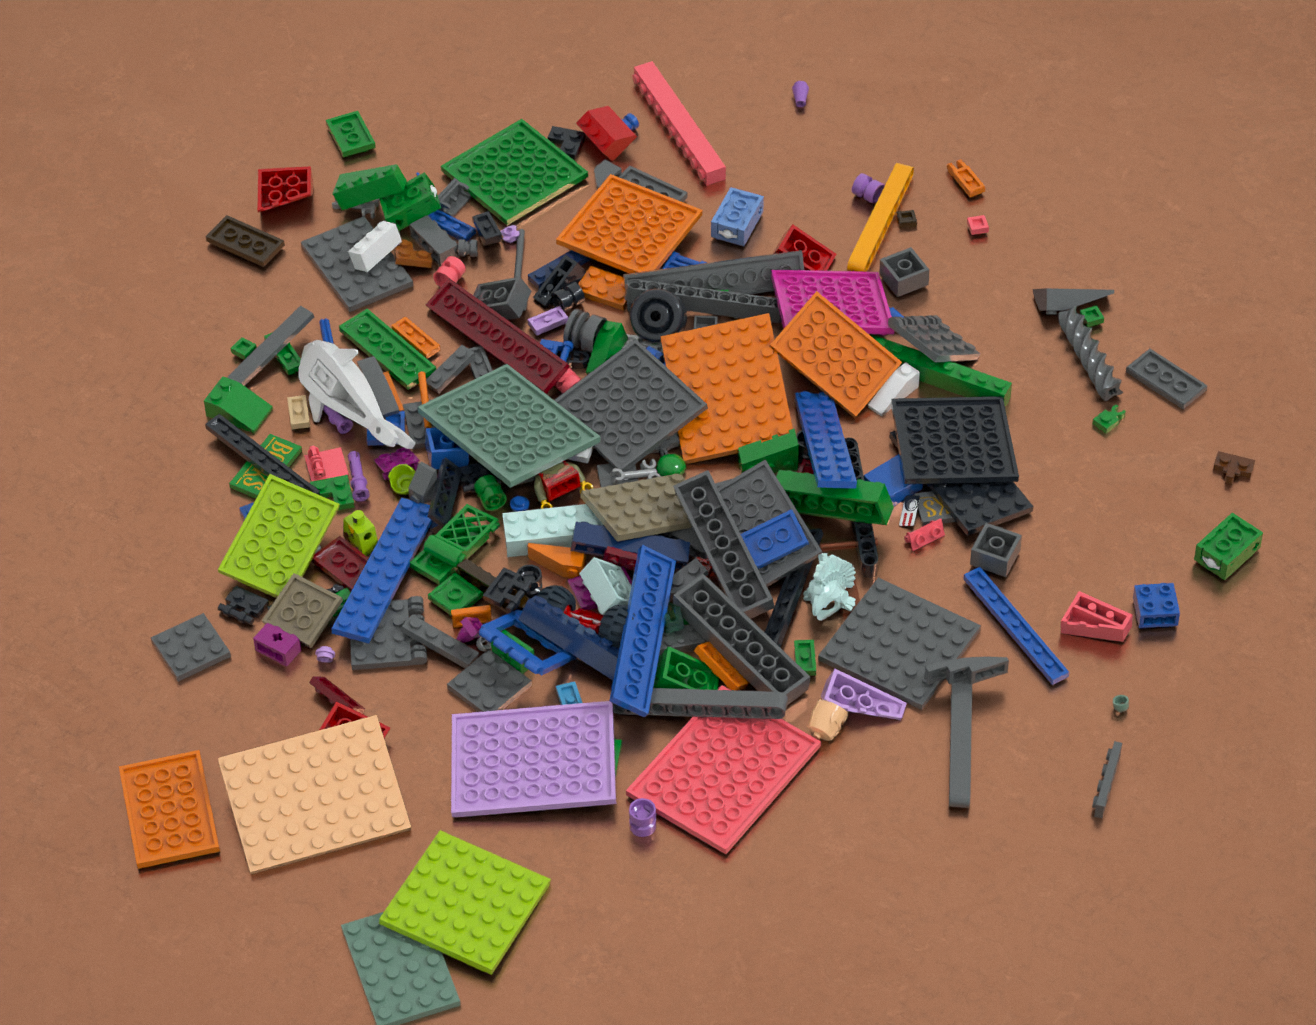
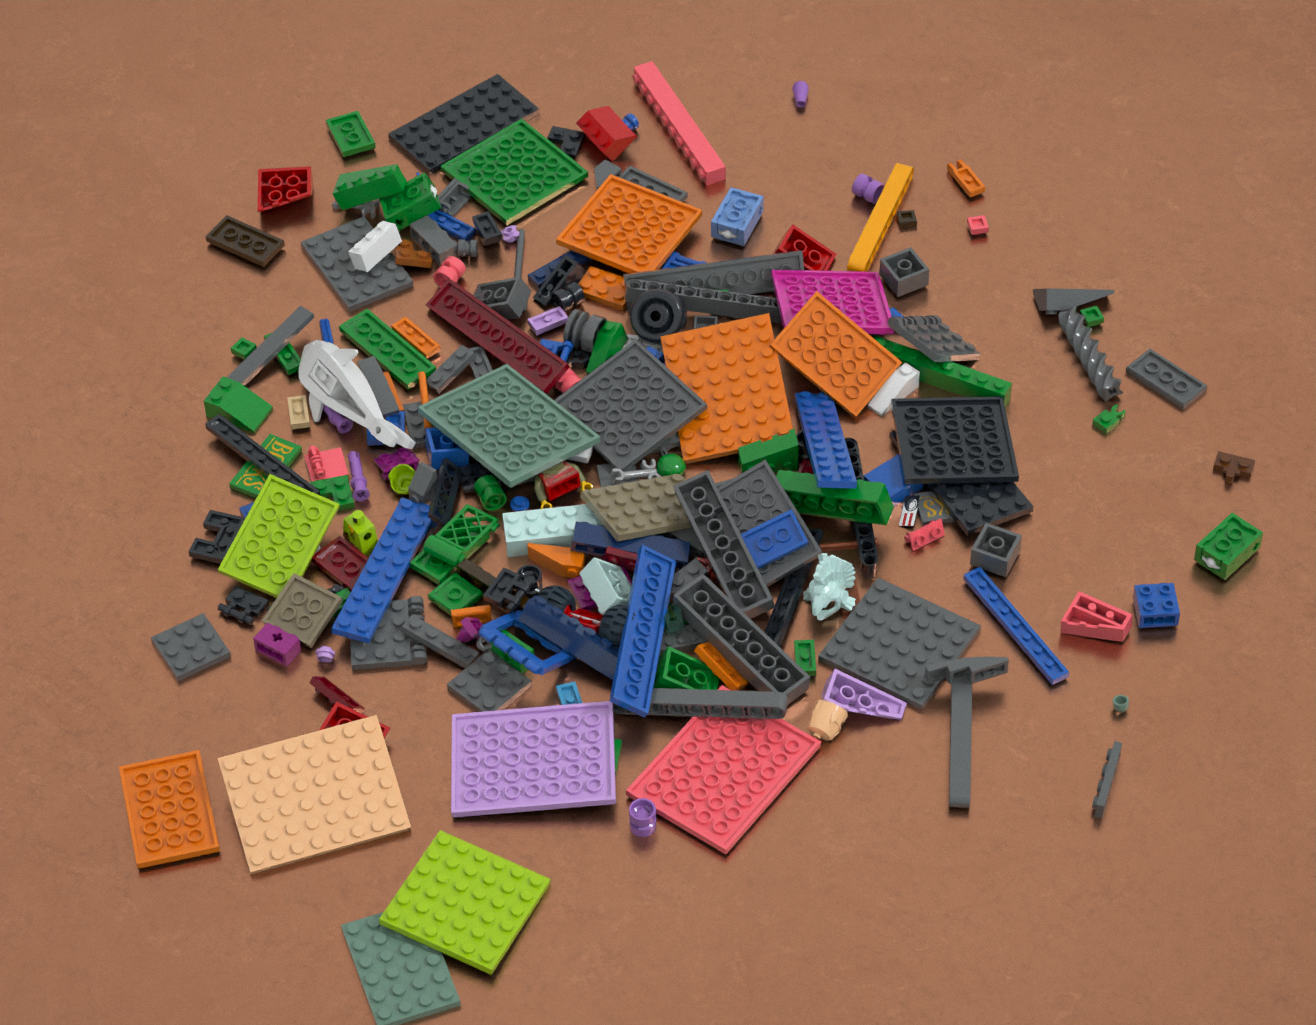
(227, 528): none -> black plate
(462, 123): none -> black plate

